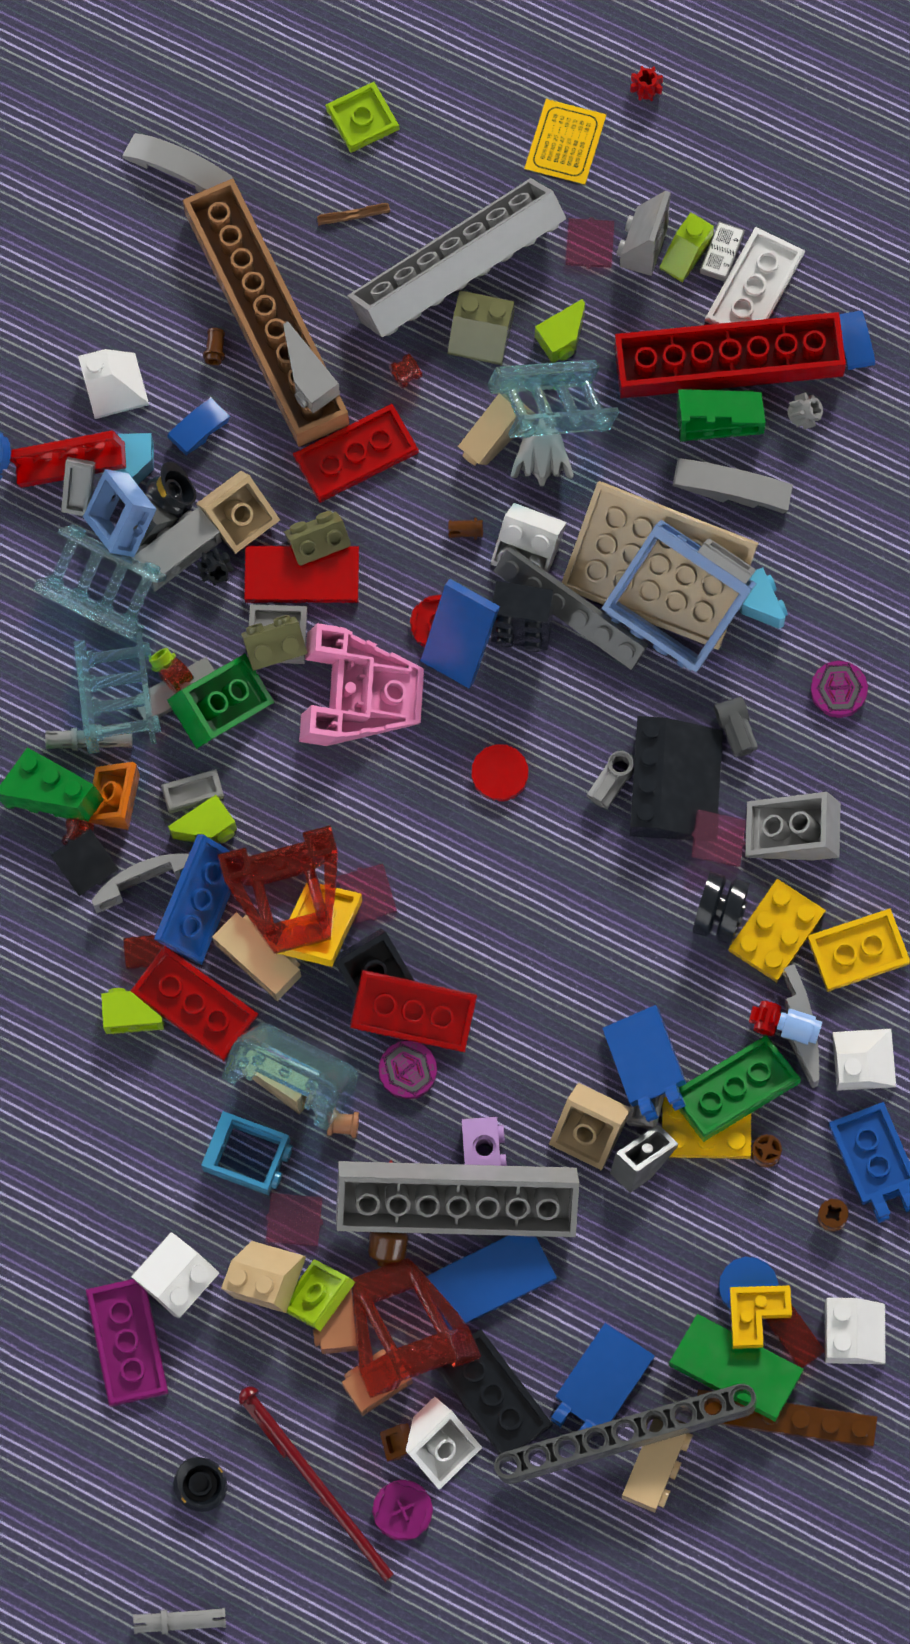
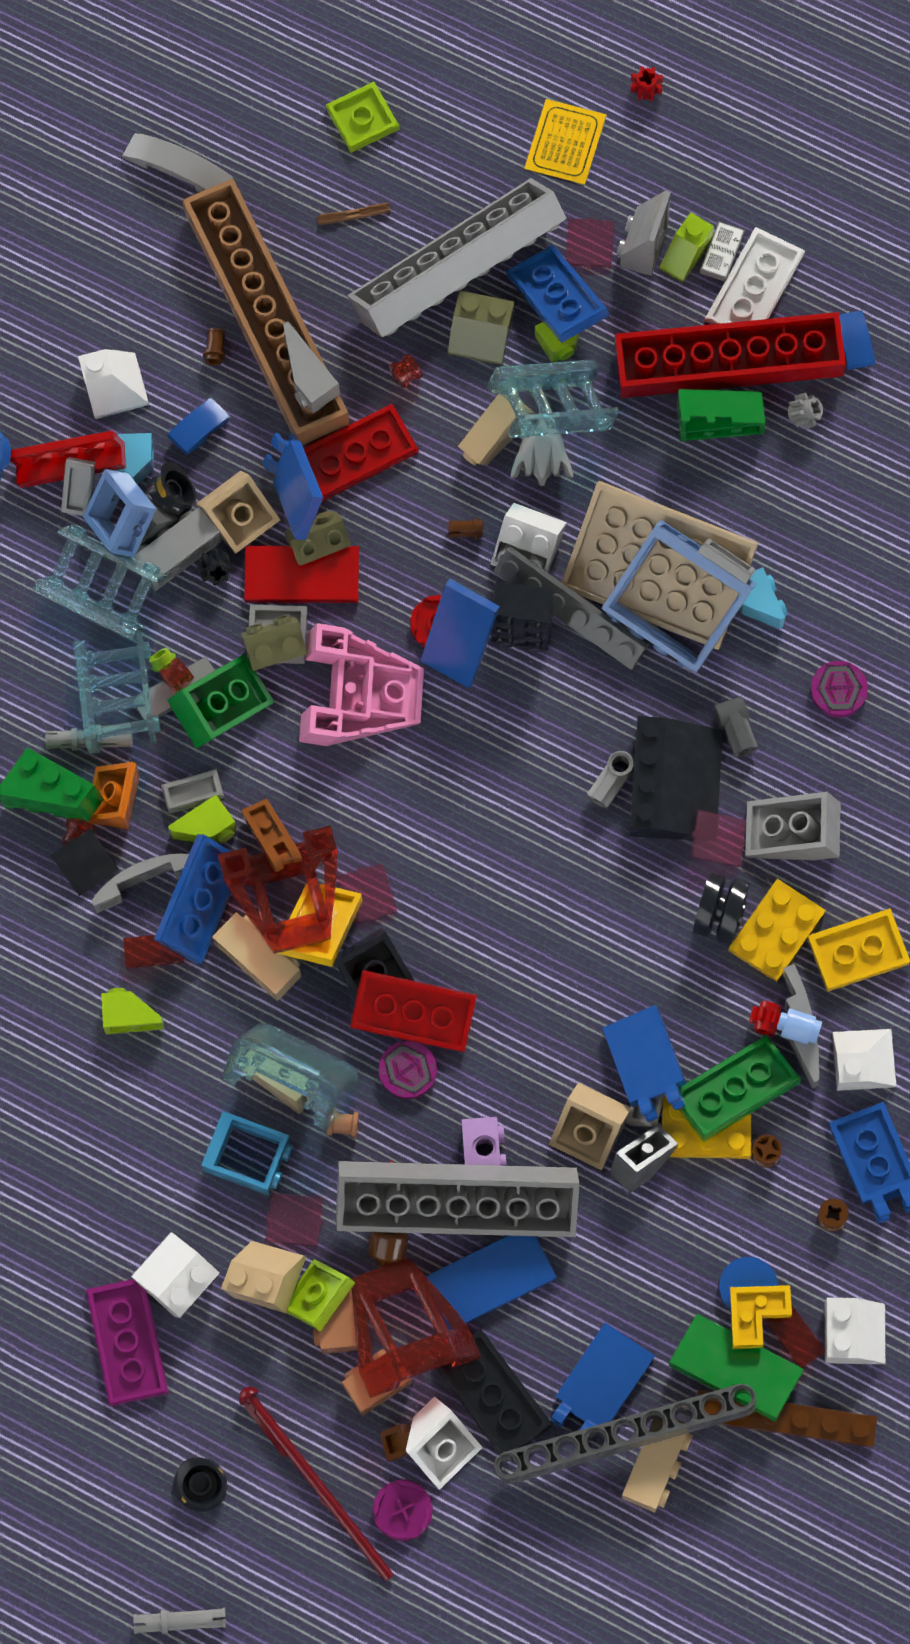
(194, 1003): red tile -> none
(271, 834): none -> dark orange plate
(294, 484): none -> blue tile
(499, 772): red tile -> none
(557, 293): none -> blue tile
(732, 484): light grey slope -> none

